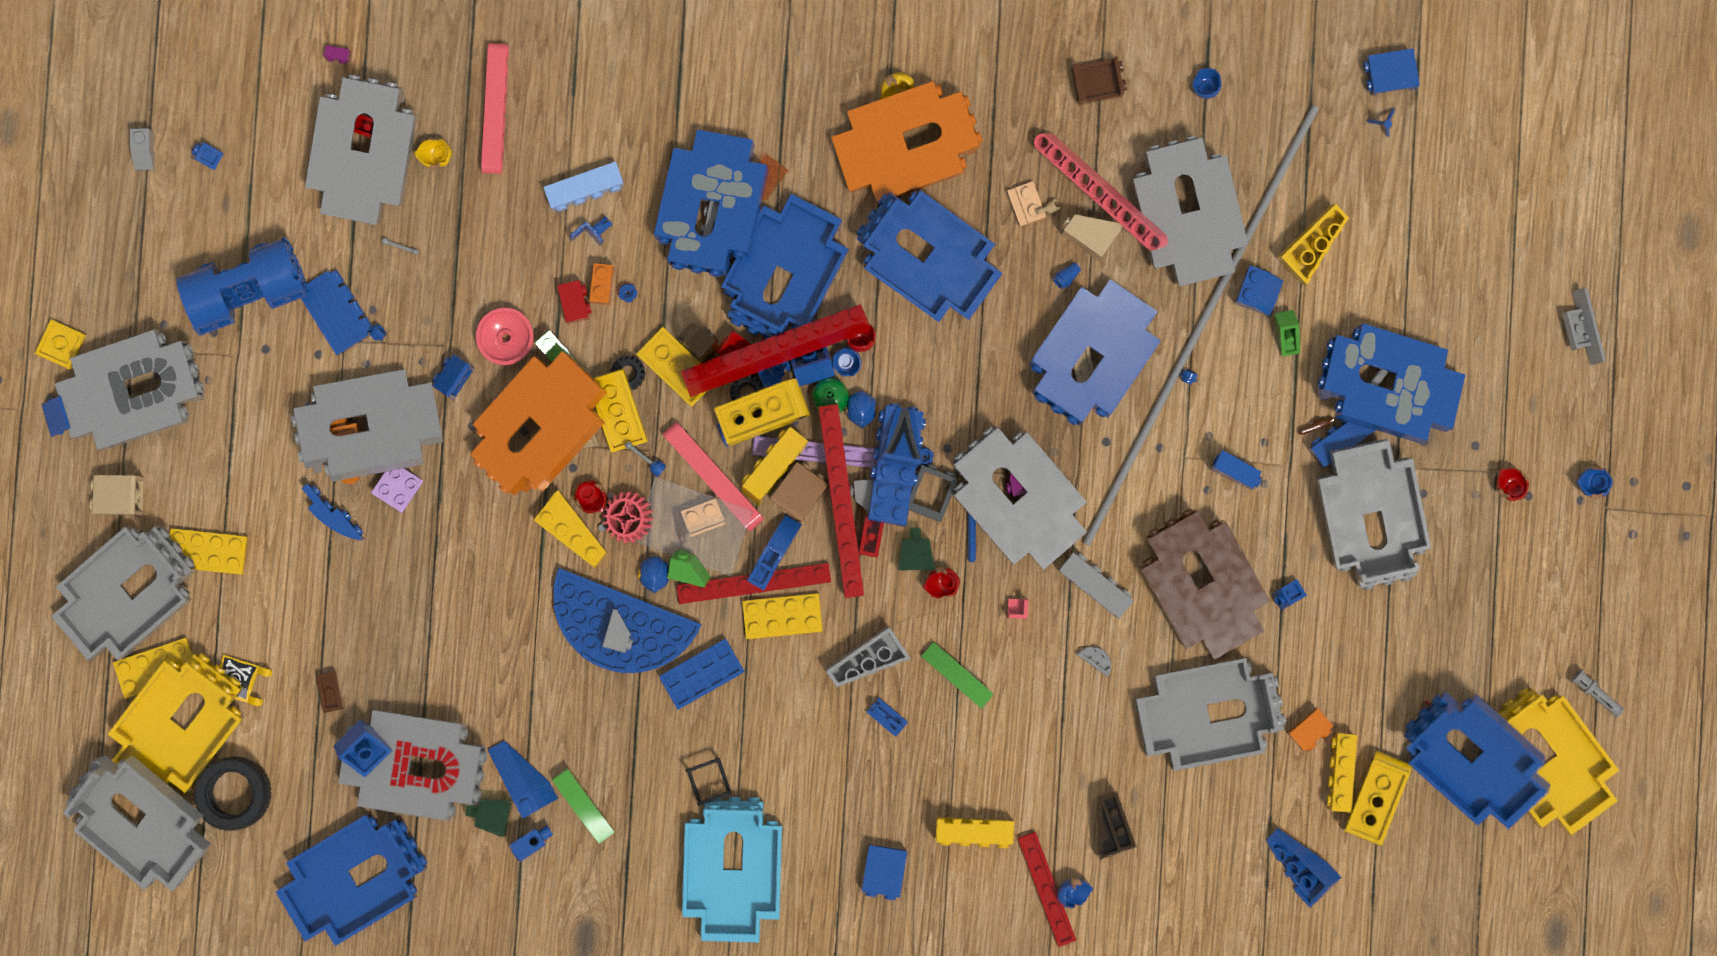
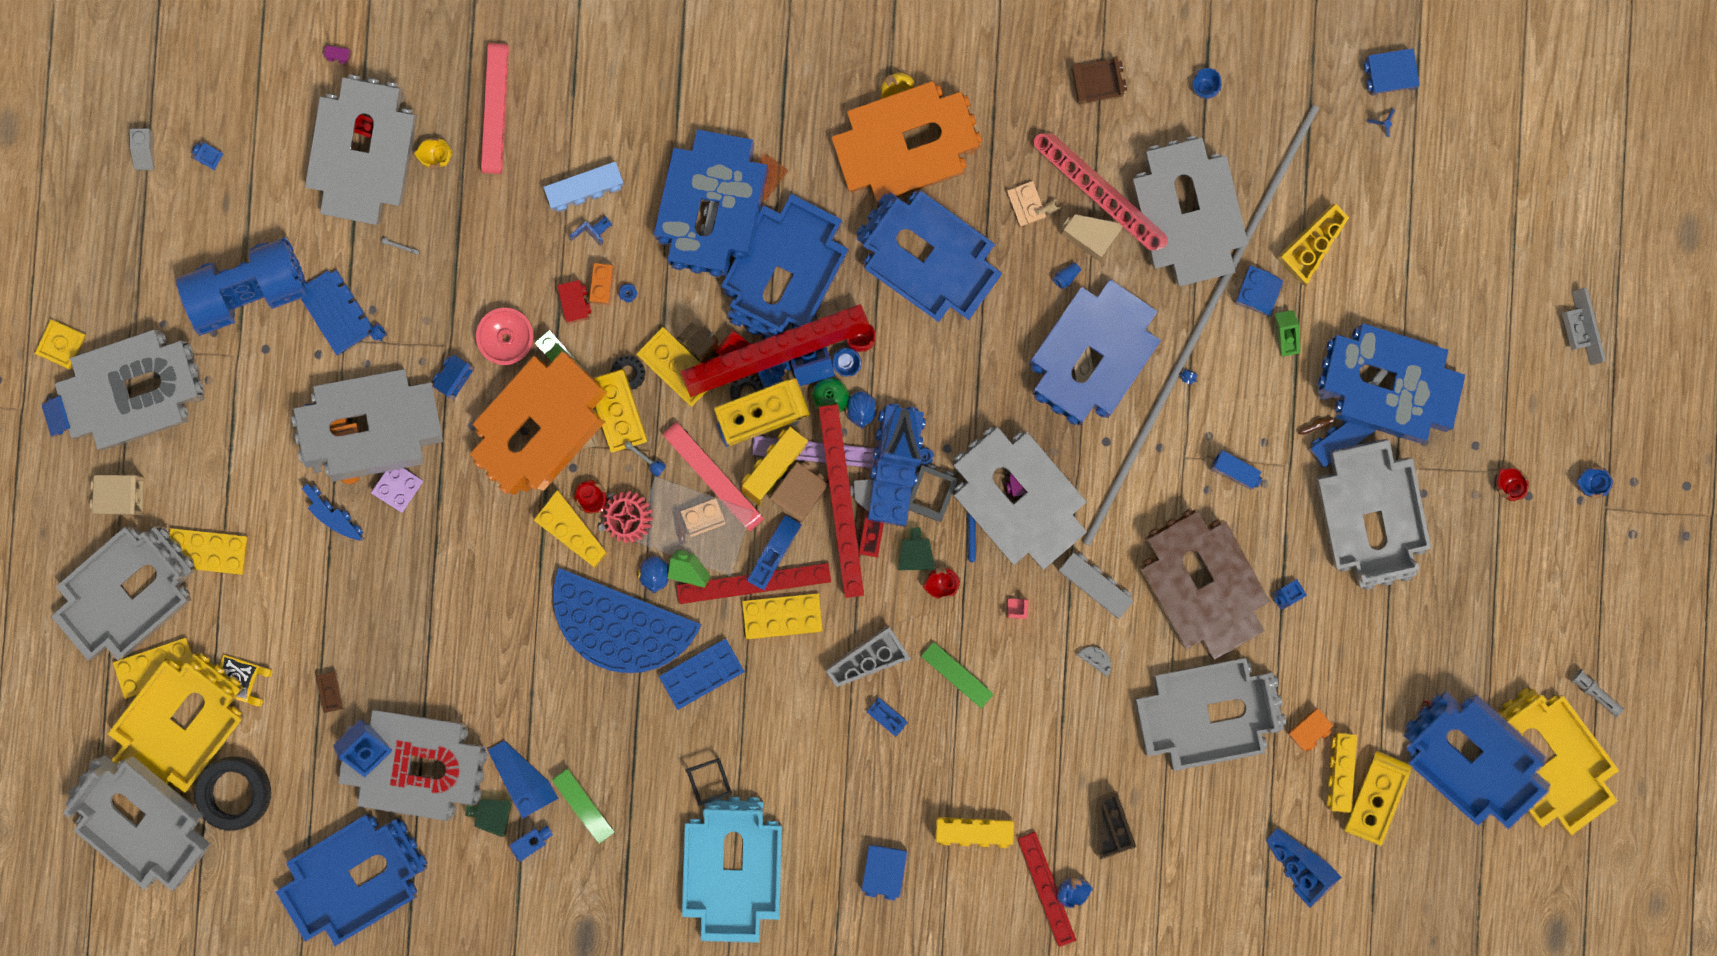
(618, 635): light grey slope -> none

